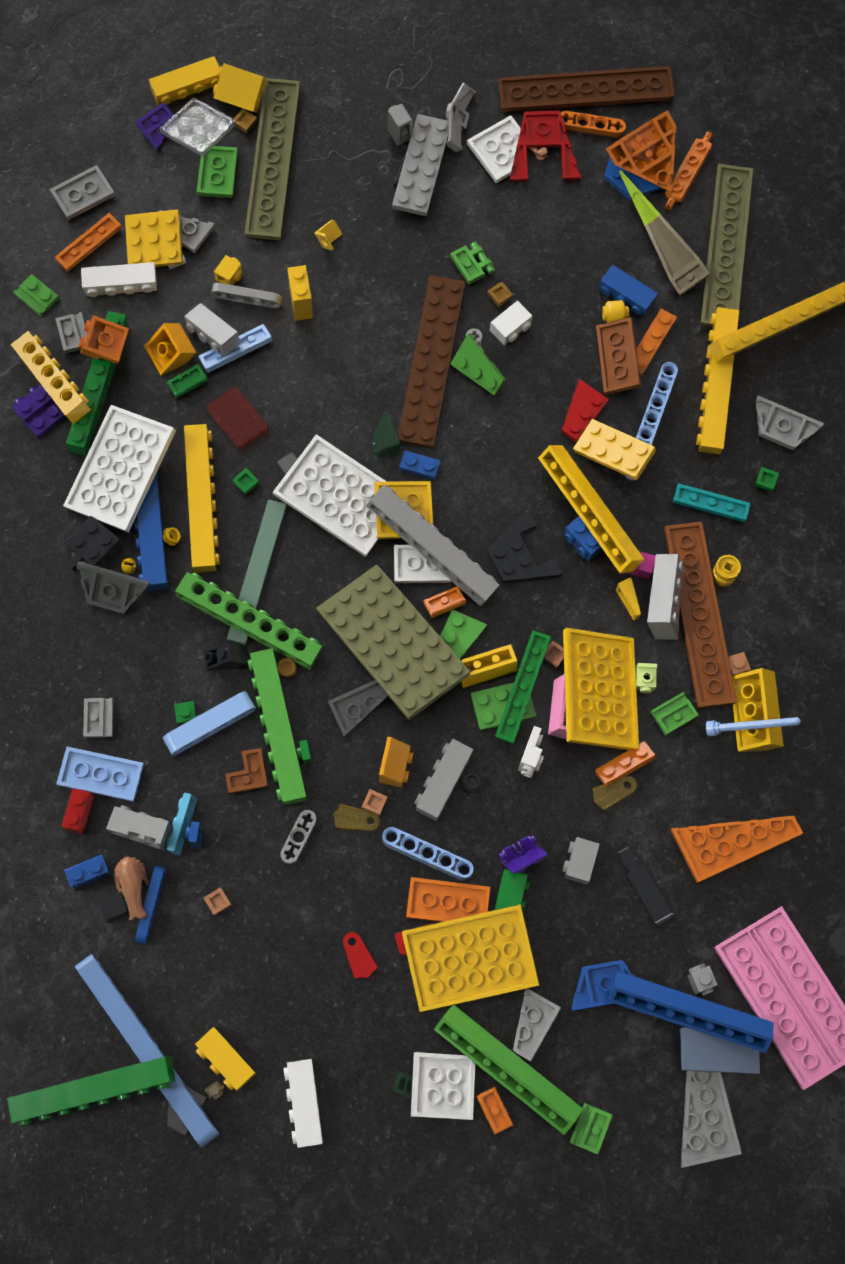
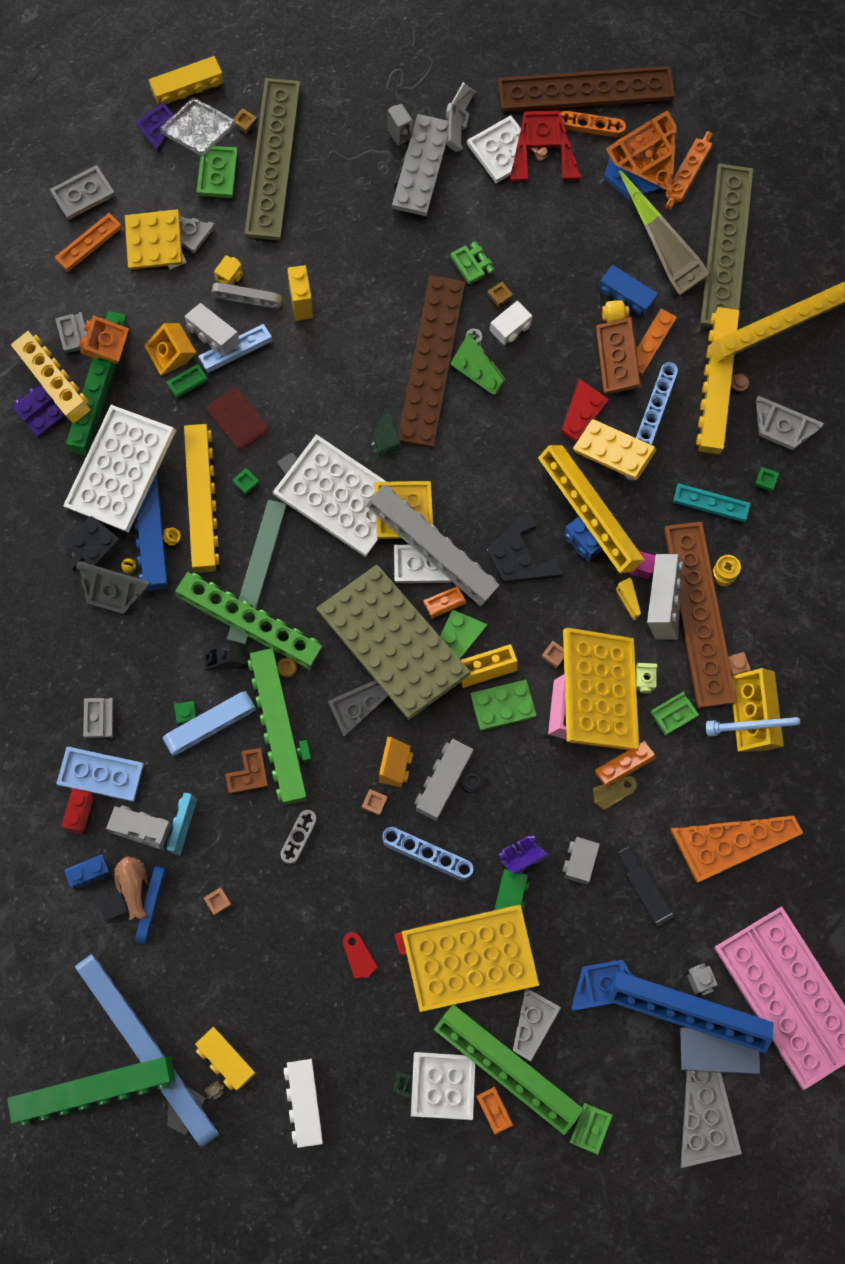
(36, 295): bright green plate -> none
(119, 279): white brick -> none
(194, 834): blue plate -> none
(239, 87): yellow brick -> none
(328, 234): yellow bracket -> none
(354, 818): clear yellow piece -> none
(419, 465): blue plate -> none
(445, 900): orange plate -> none
(522, 687): green plate -> none
(531, 758): white plate -> none
(739, 382): none -> nougat plate

